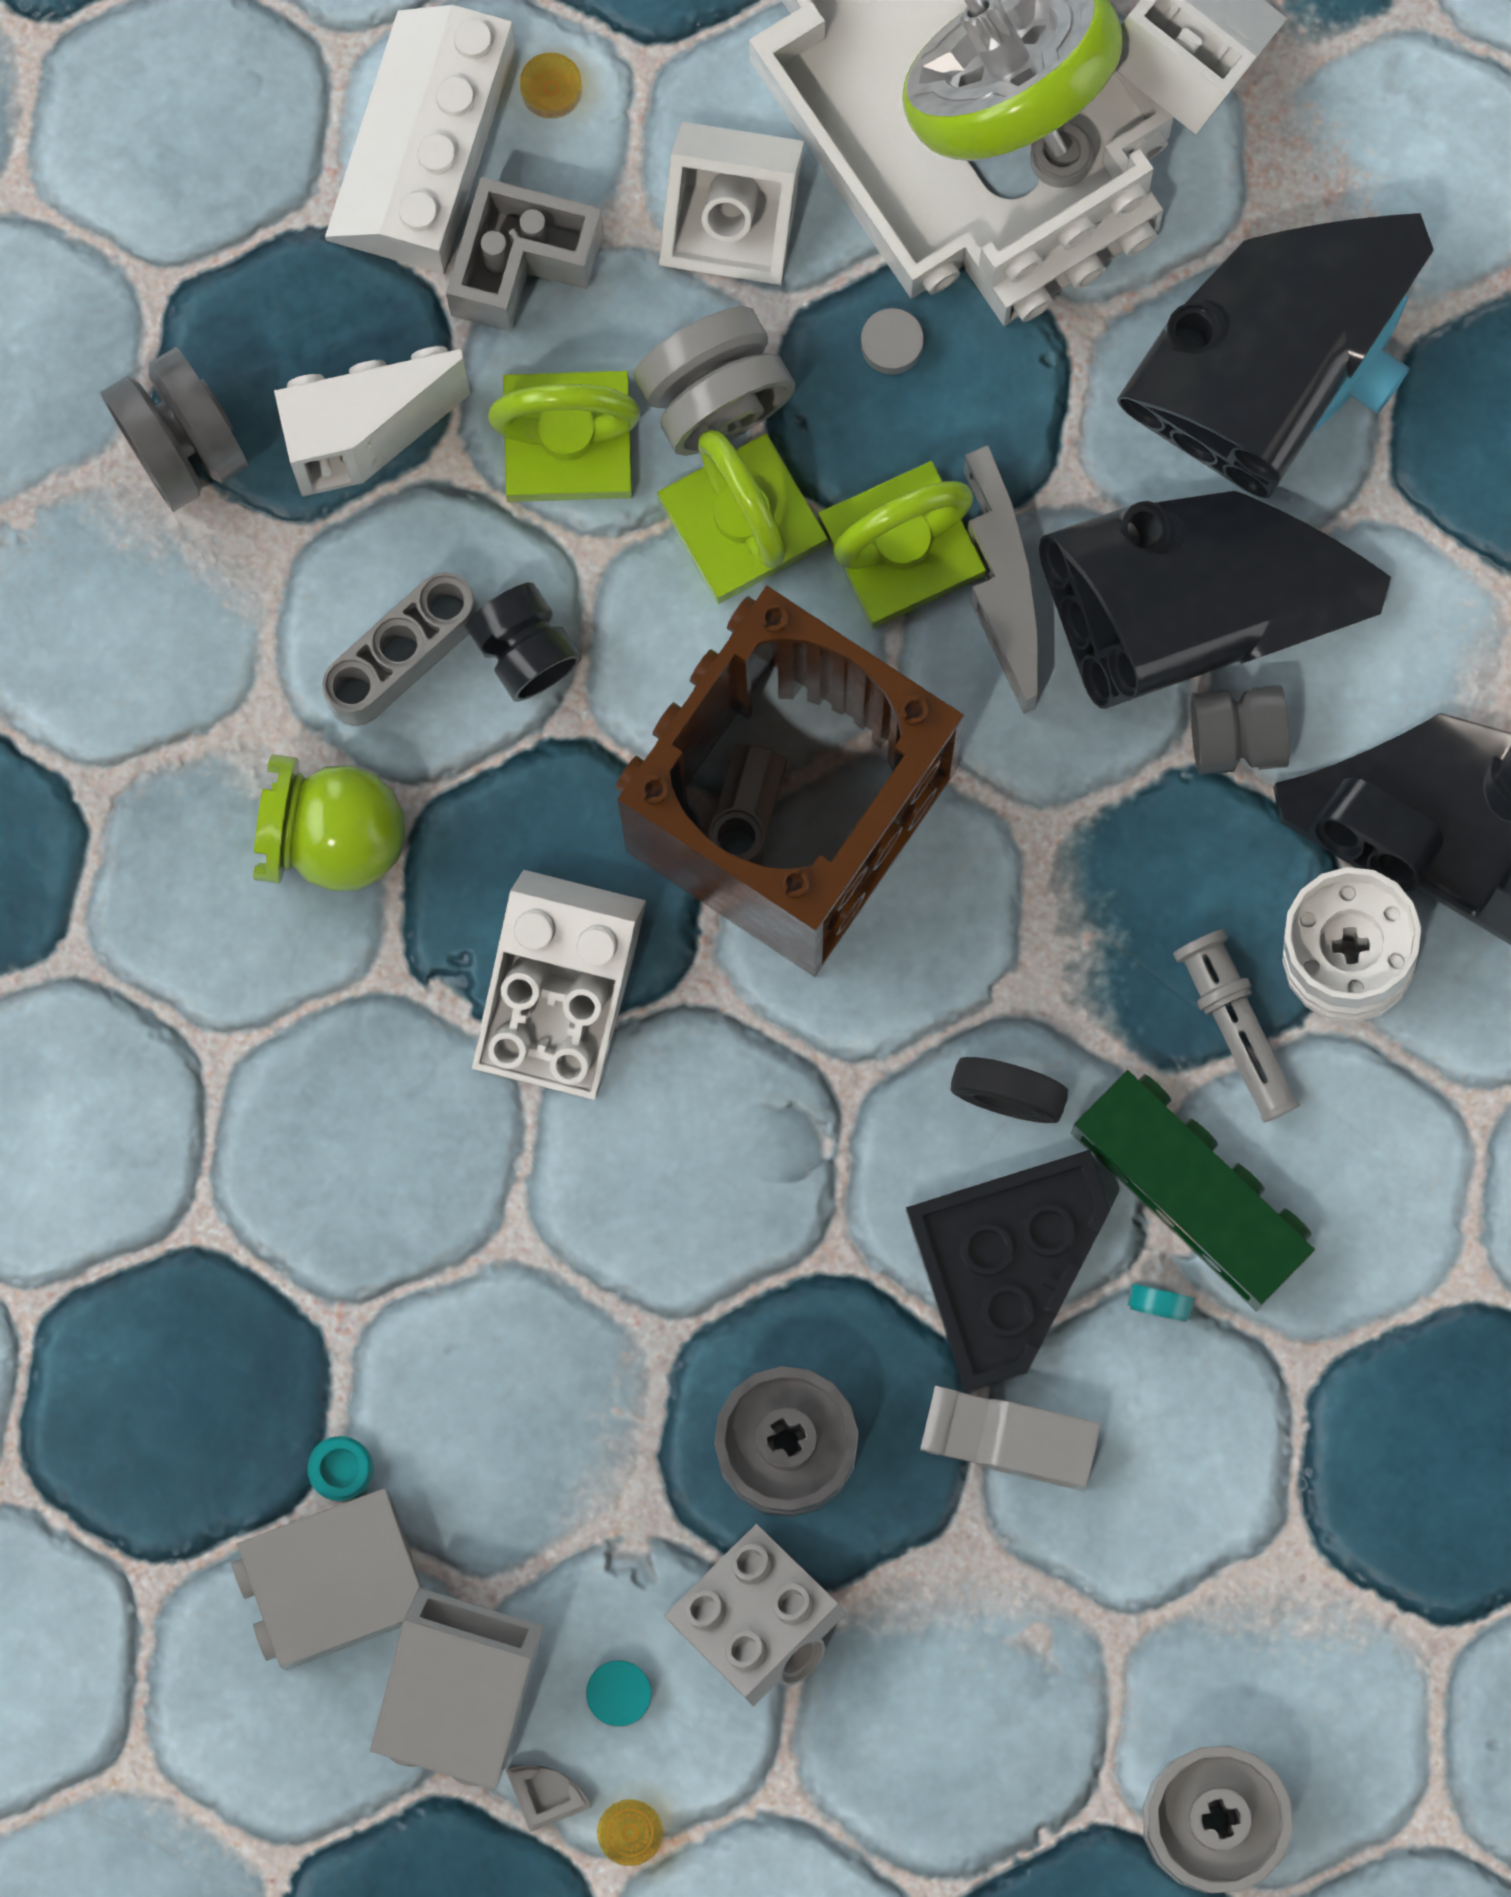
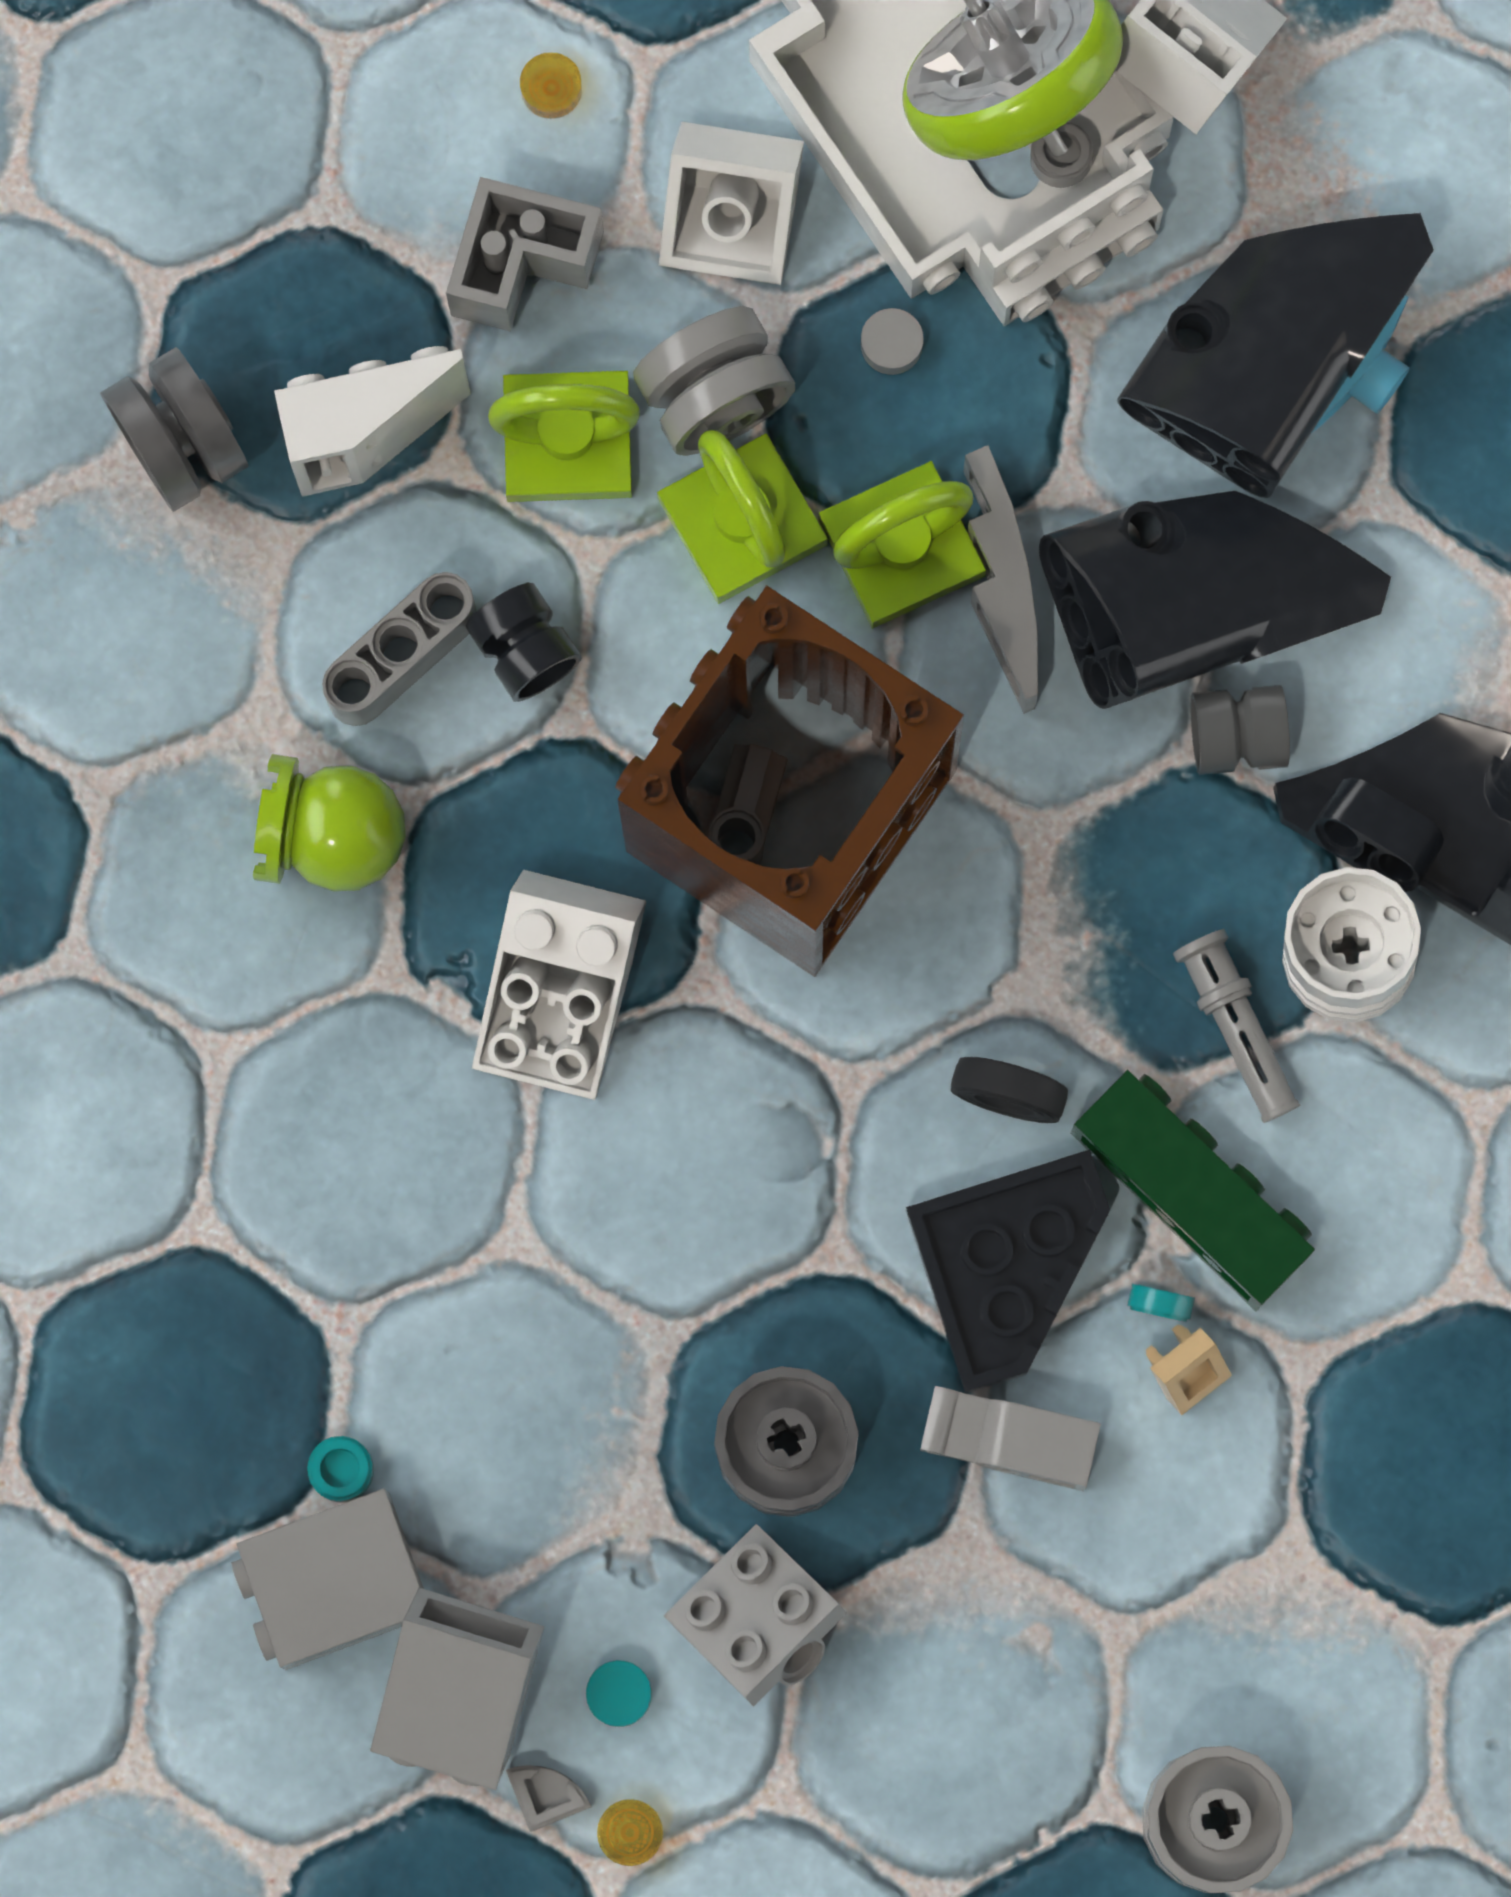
(423, 135): white slope -> none
(1189, 1369): none -> tan tile

